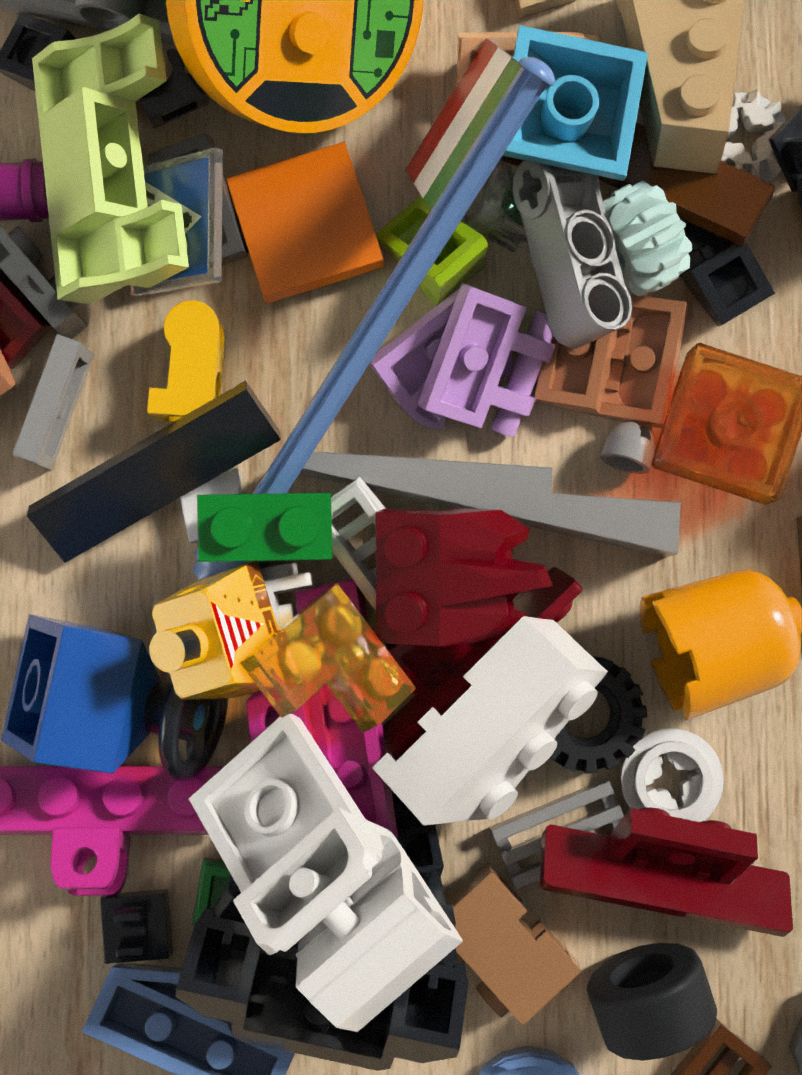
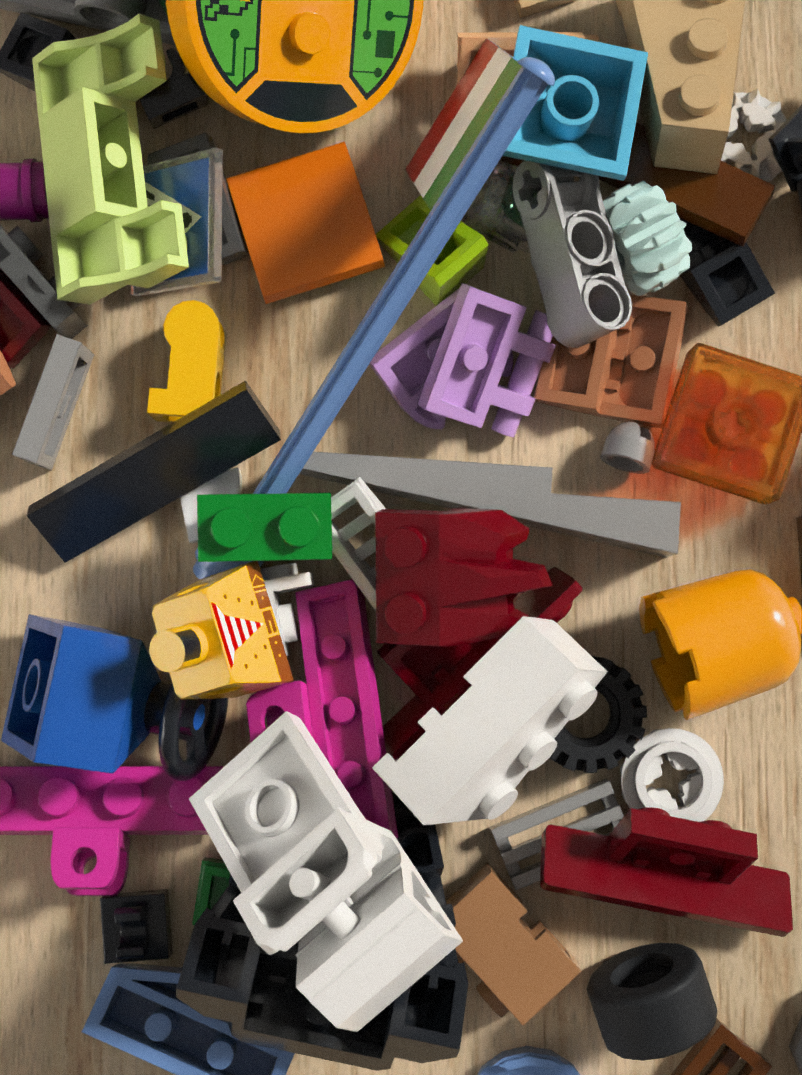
(334, 647): clear yellow plate -> none

